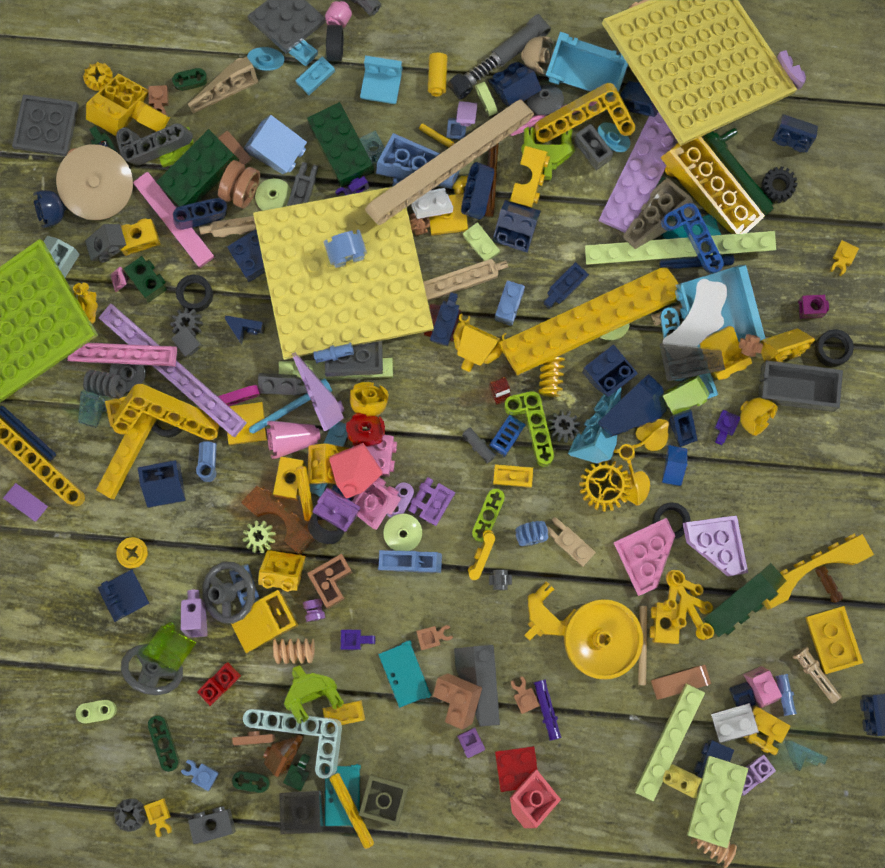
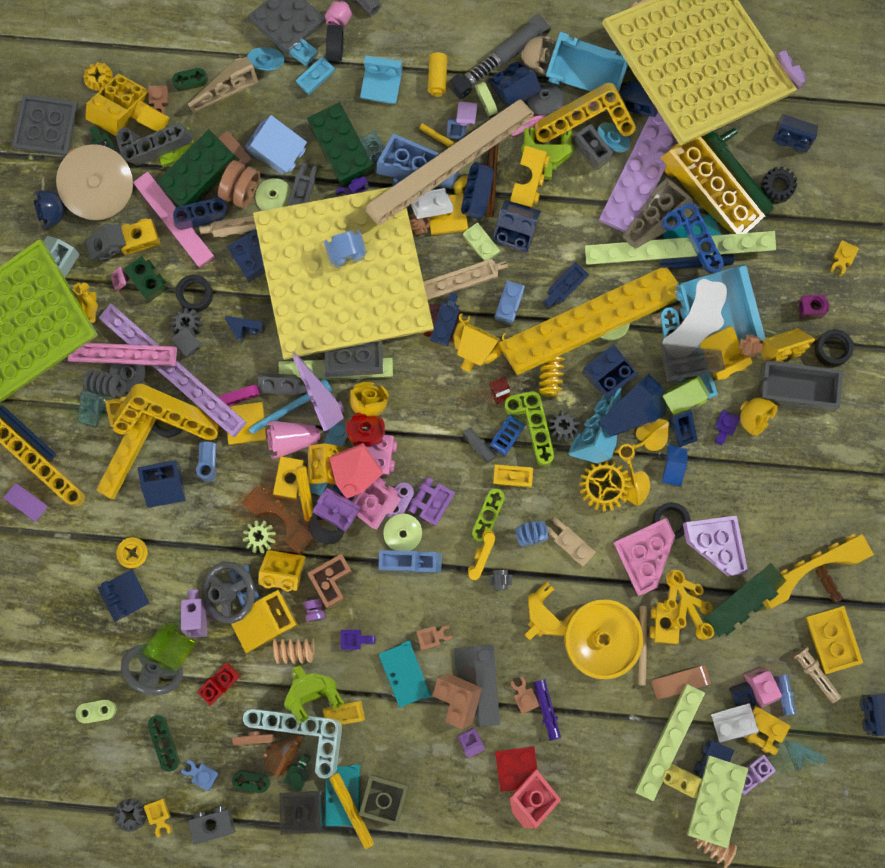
(333, 352): medium blue pin -> none

